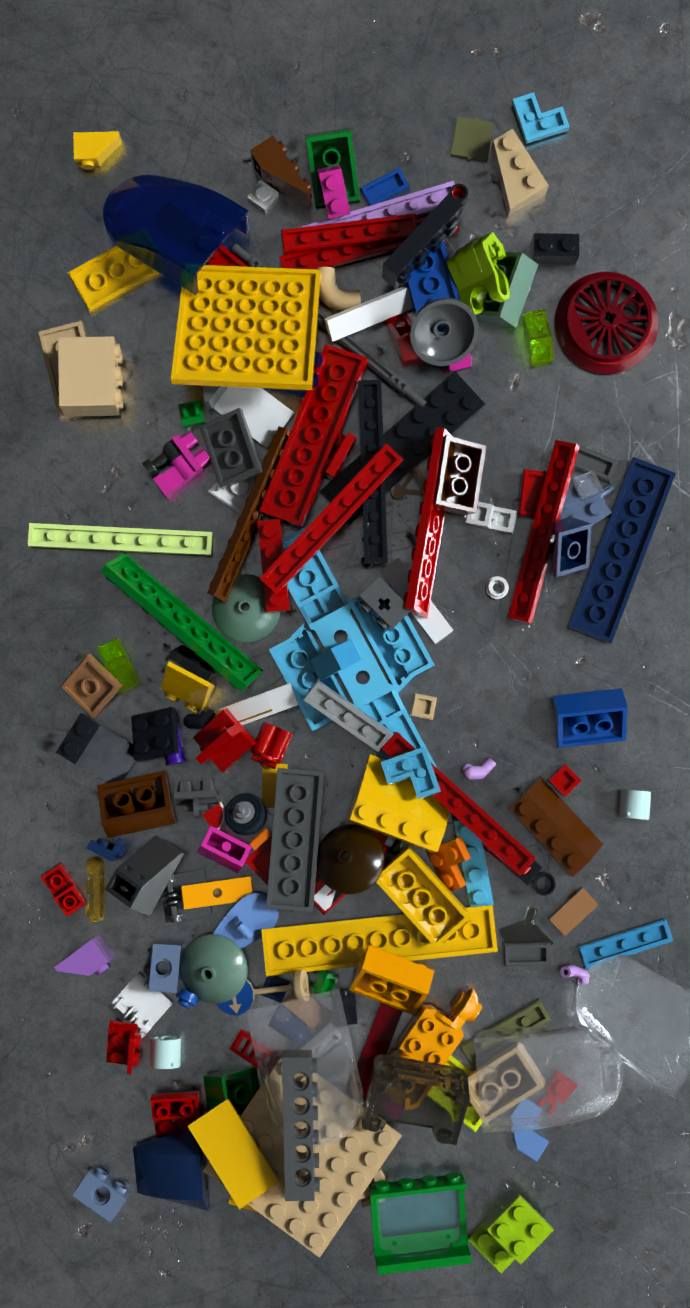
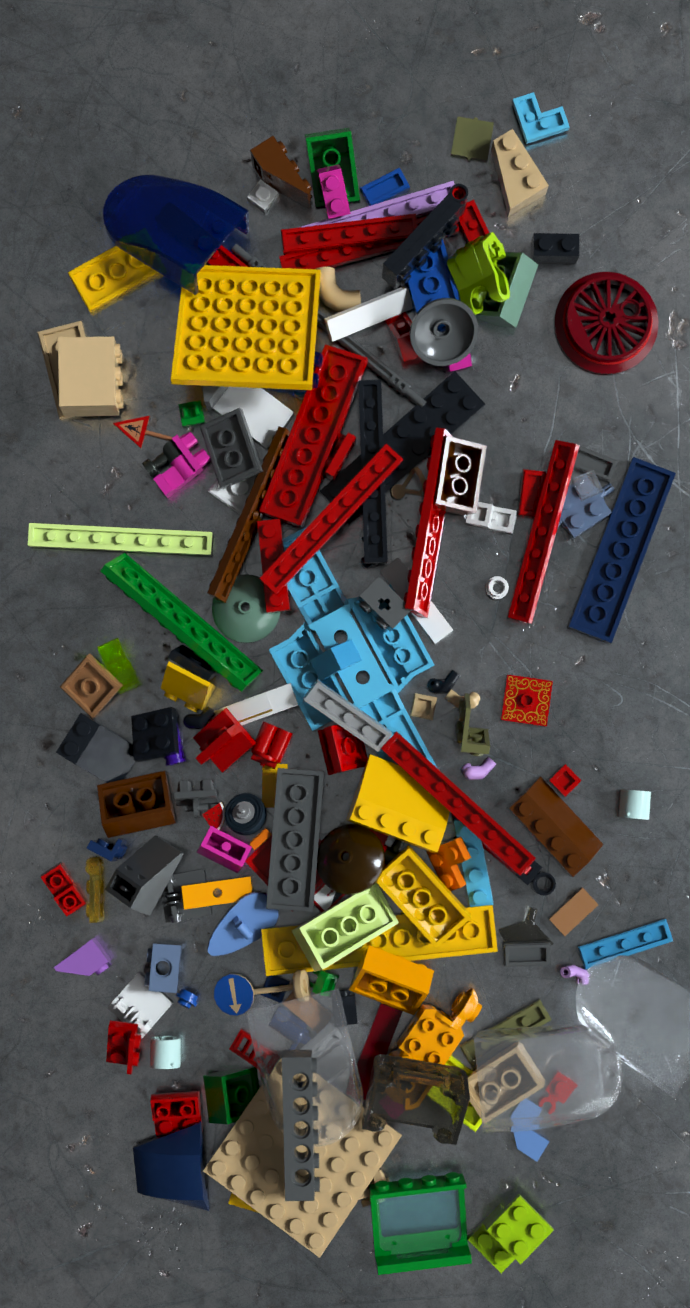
(94, 148): yellow slope -> none
(104, 1206): sand blue brick -> none
(136, 430): none -> piece
(224, 961): sand green dish -> none
(233, 1153): yellow tile -> none
(341, 750): none -> red bracket
(344, 927): none -> yellowish green slope
(416, 766): medium azure plate -> none
(440, 686): none -> black arm
(454, 698): none -> tan arm
(471, 739): none -> olive bracket
(472, 222): none -> red plate
(526, 700): none -> red plate
(539, 336): clear neon green slope -> none
(571, 546): dark blue slope -> none
(590, 717): blue slope -> none

